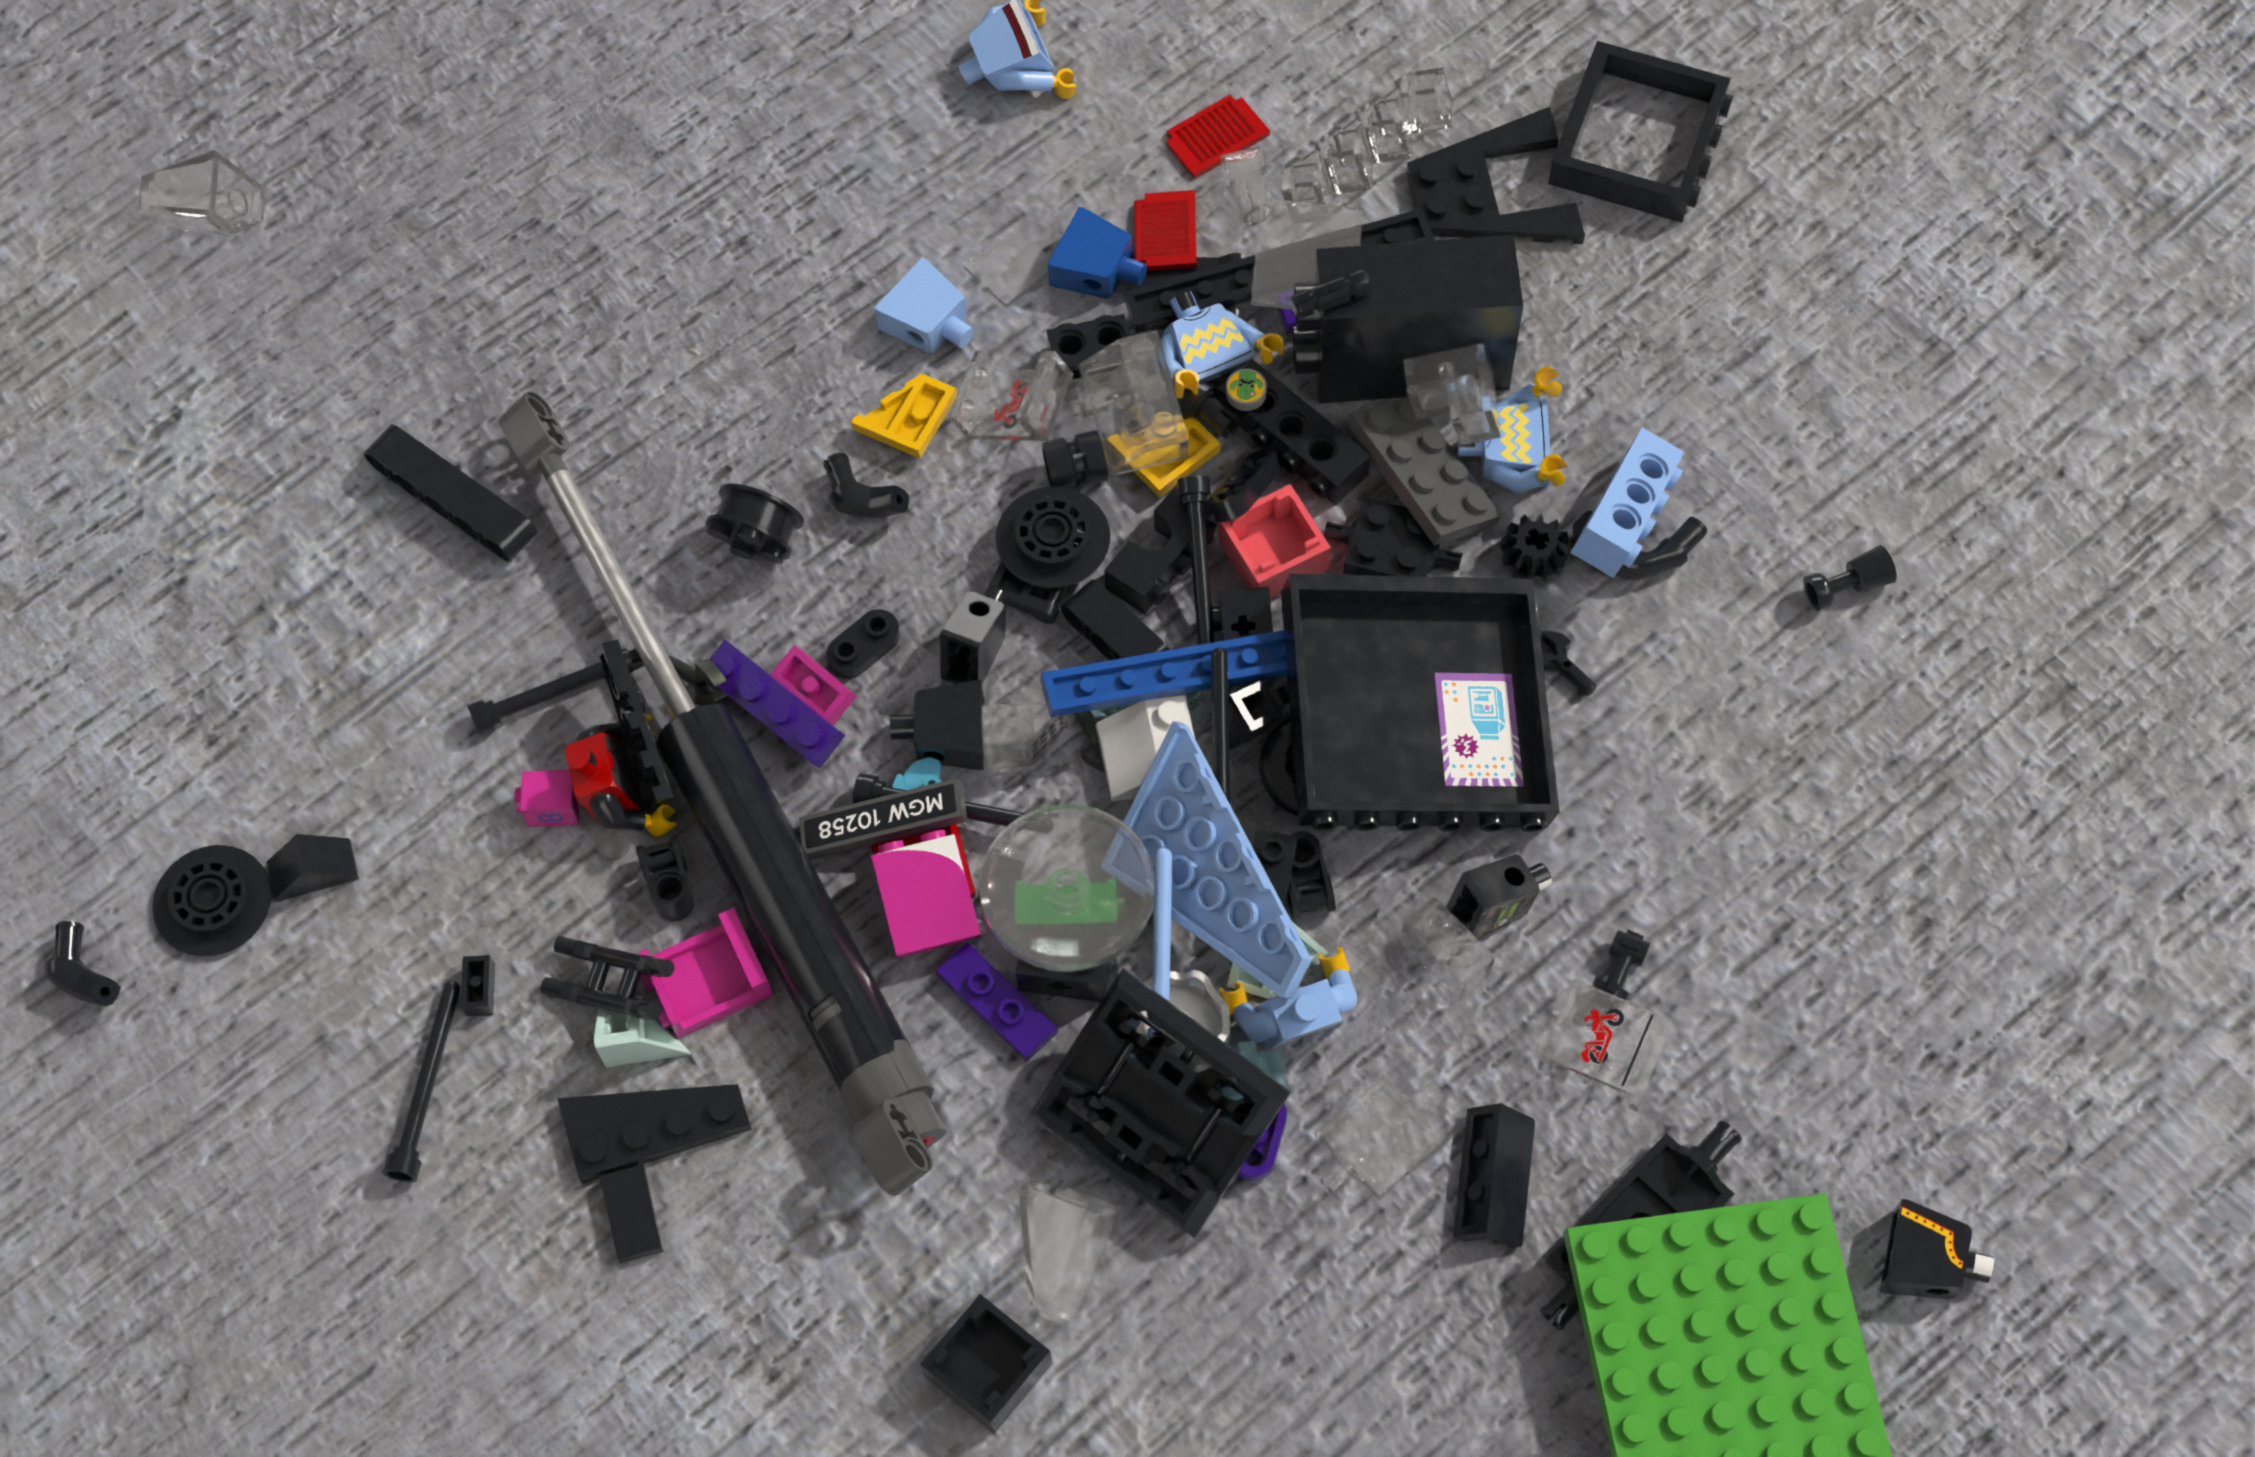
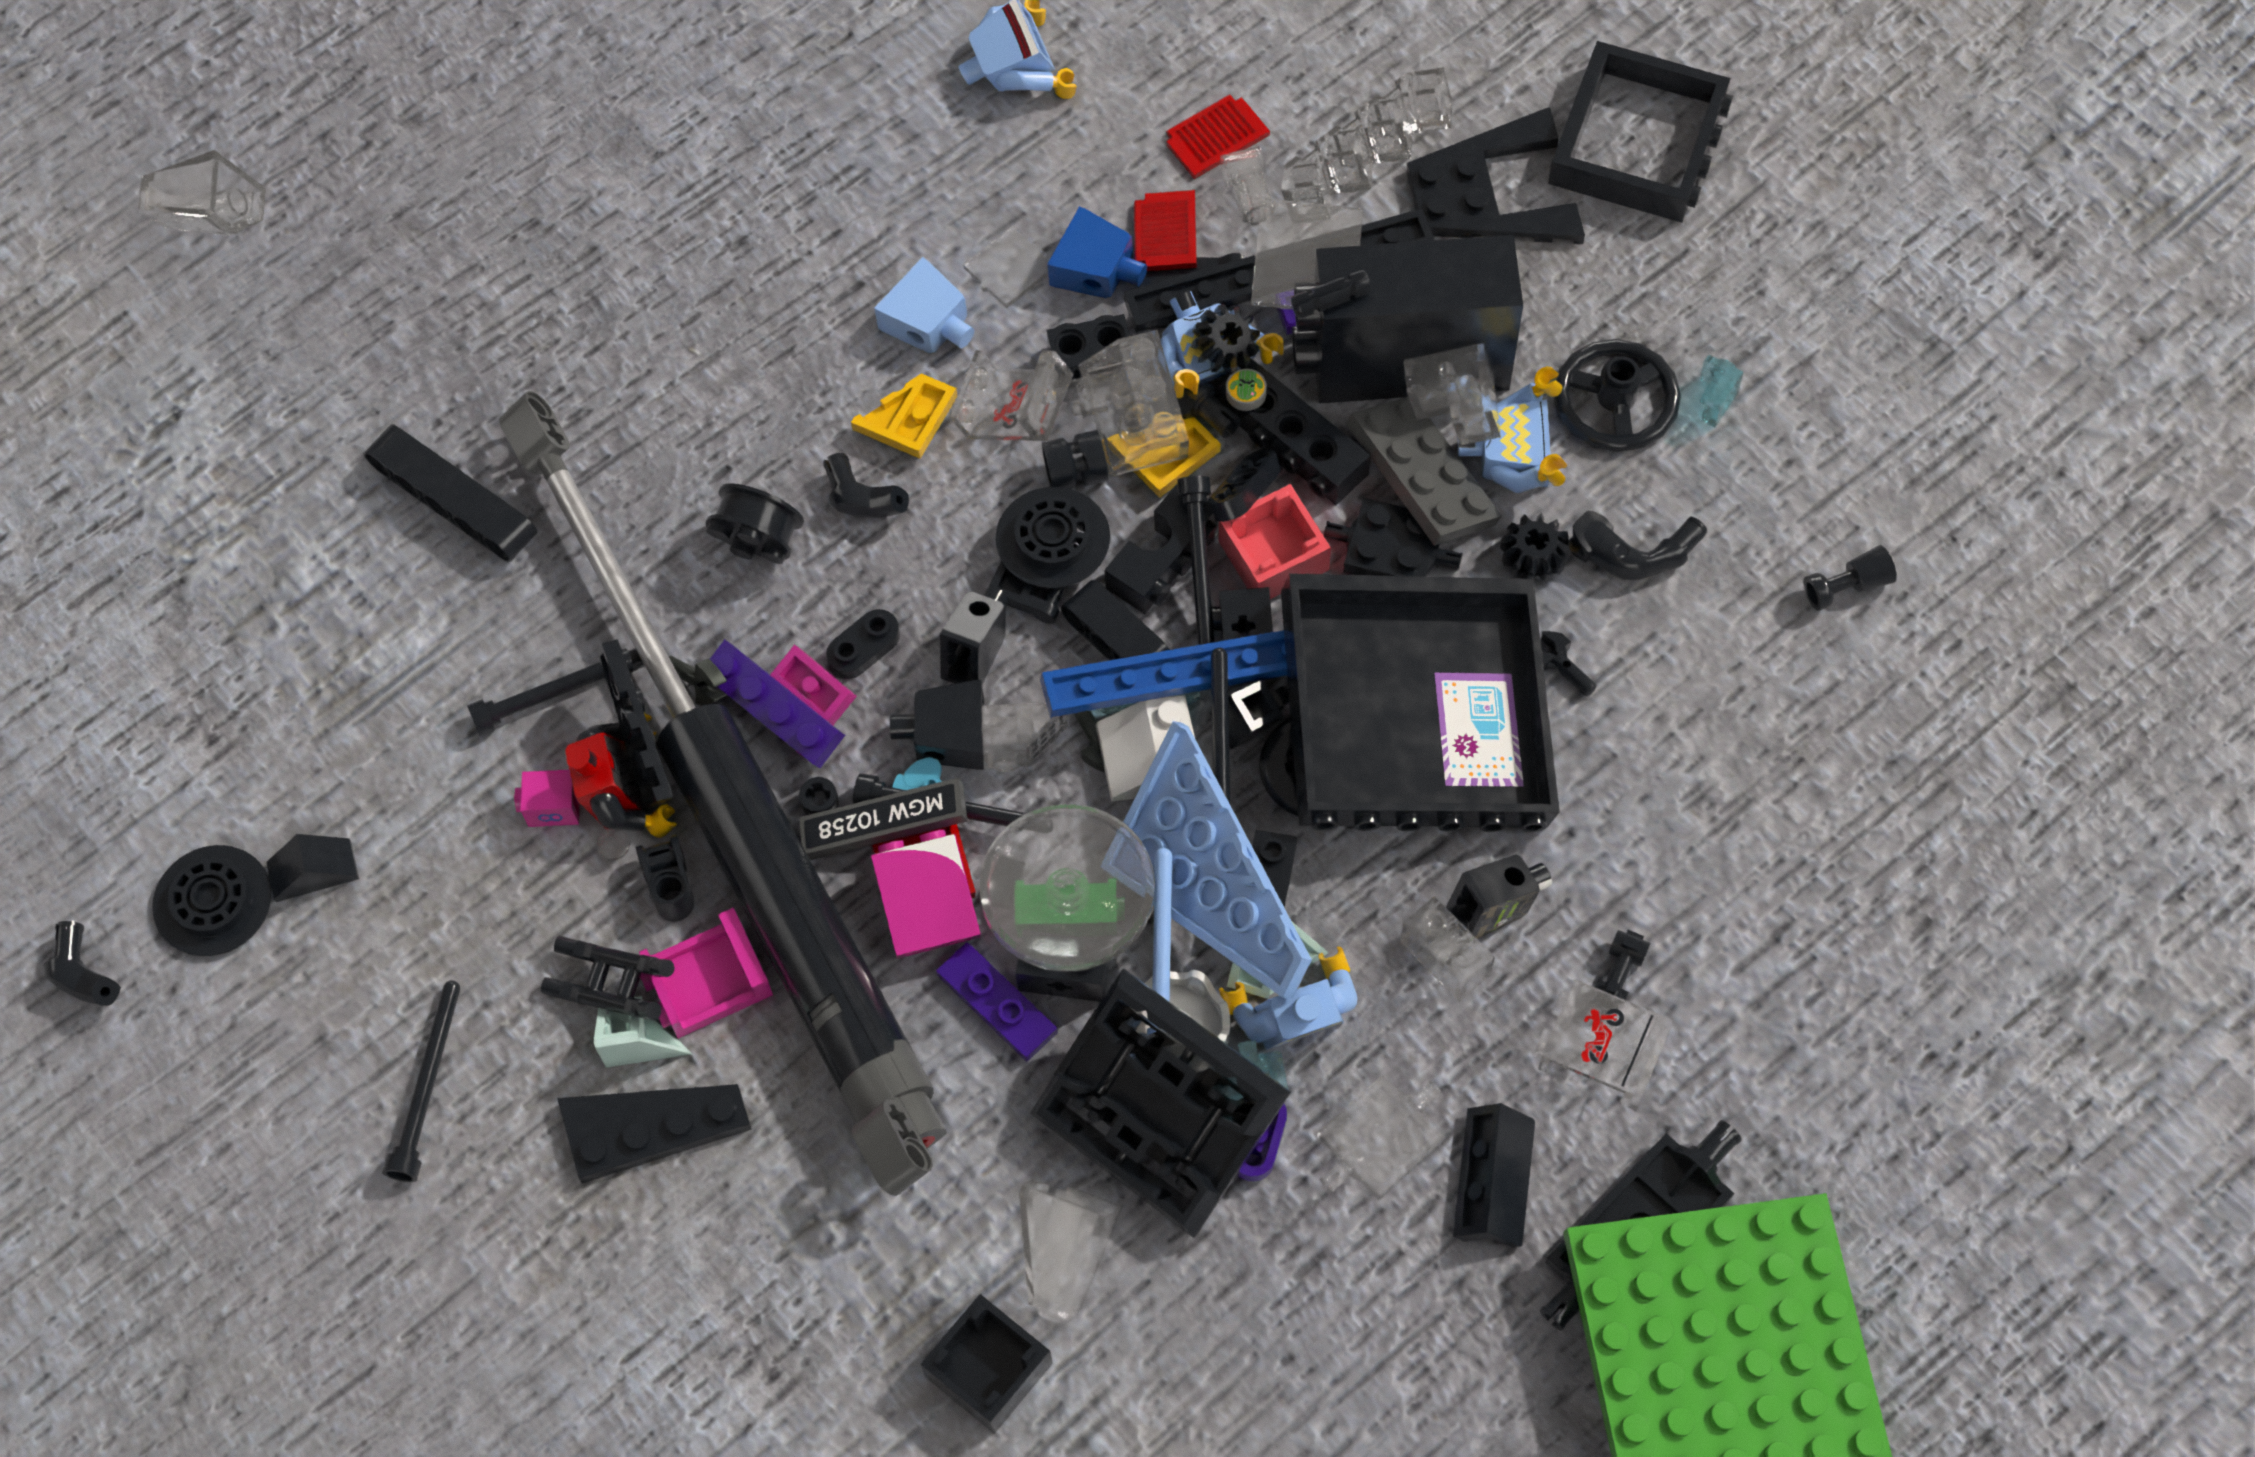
(477, 985): black piece -> none
(631, 1213): black tile -> none
(818, 784): none -> black bush
(1217, 350): none -> black gear
(1310, 883): black piece -> none
(1617, 392): none -> black piece
(1628, 502): light blue brick -> none
(1722, 388): none -> clear light blue bracket
(1930, 1254): black torso -> none

